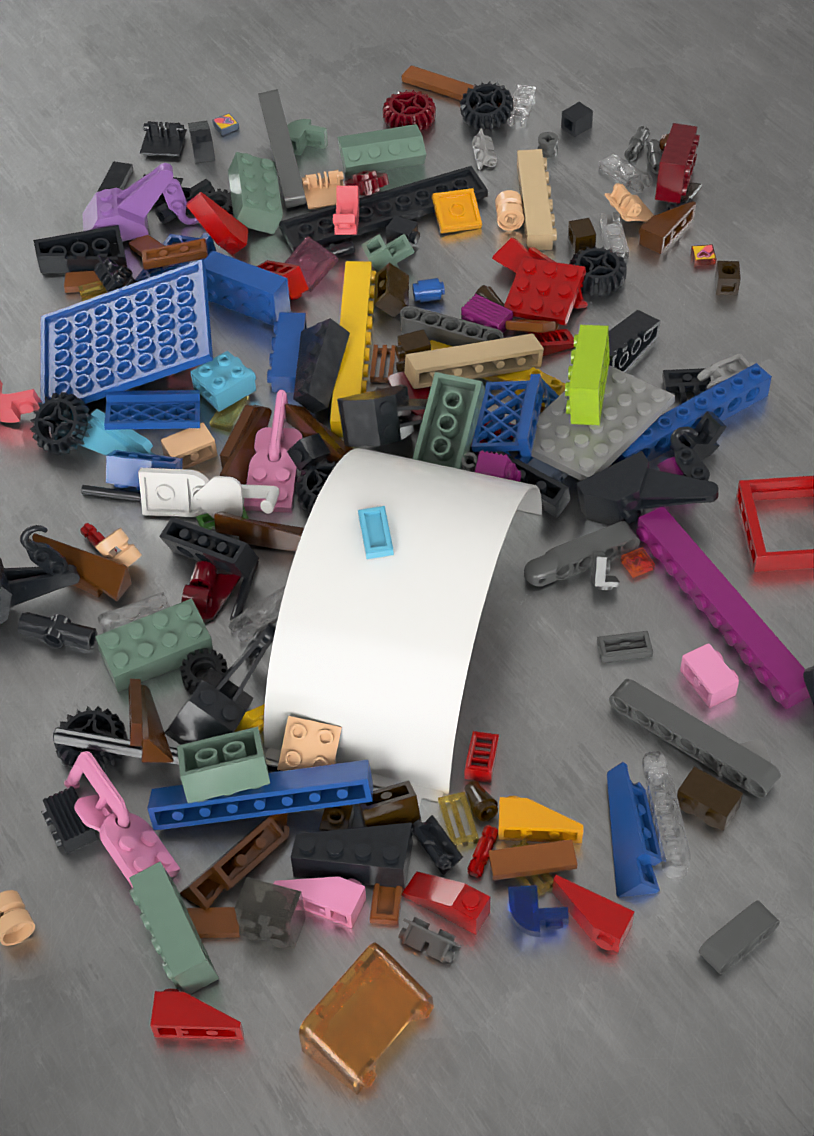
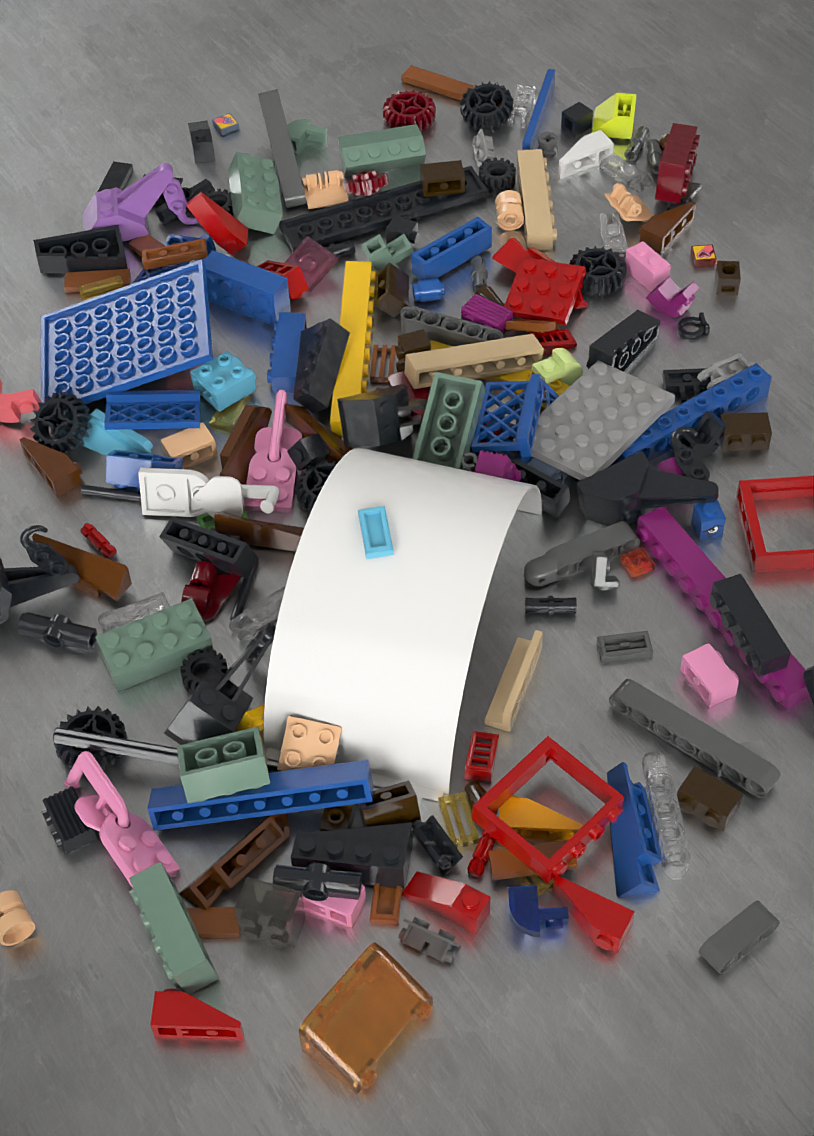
(53, 466): none -> reddish brown slope
(113, 275): black hinge -> none
(128, 552): light nougat wheel -> none
(146, 725): reddish brown wedge -> none
(163, 140): black hinge -> none
(319, 881): none -> black piece
(347, 210): coral arch -> none
(442, 178): none -> dark brown brick
(451, 249): none -> blue brick
(457, 210): light orange tile -> none
(479, 273): none -> dark grey pin
(497, 175): none -> black tyre
(514, 682): none -> tan fence
(539, 111): none -> blue tile
(546, 868): none -> red window
(550, 605): none -> black pin
(560, 367): none -> yellowish green brick
(581, 234): dark brown brick -> none
(585, 154): none -> white slope
(588, 375): lime brick -> none
(616, 116): none -> neon yellow slope
(646, 266): none -> bright pink brick
(670, 299): none -> magenta brick
(699, 320): none -> black piece
(708, 520): none -> blue brick
(745, 431): none -> dark brown brick
(749, 625): none -> black brick

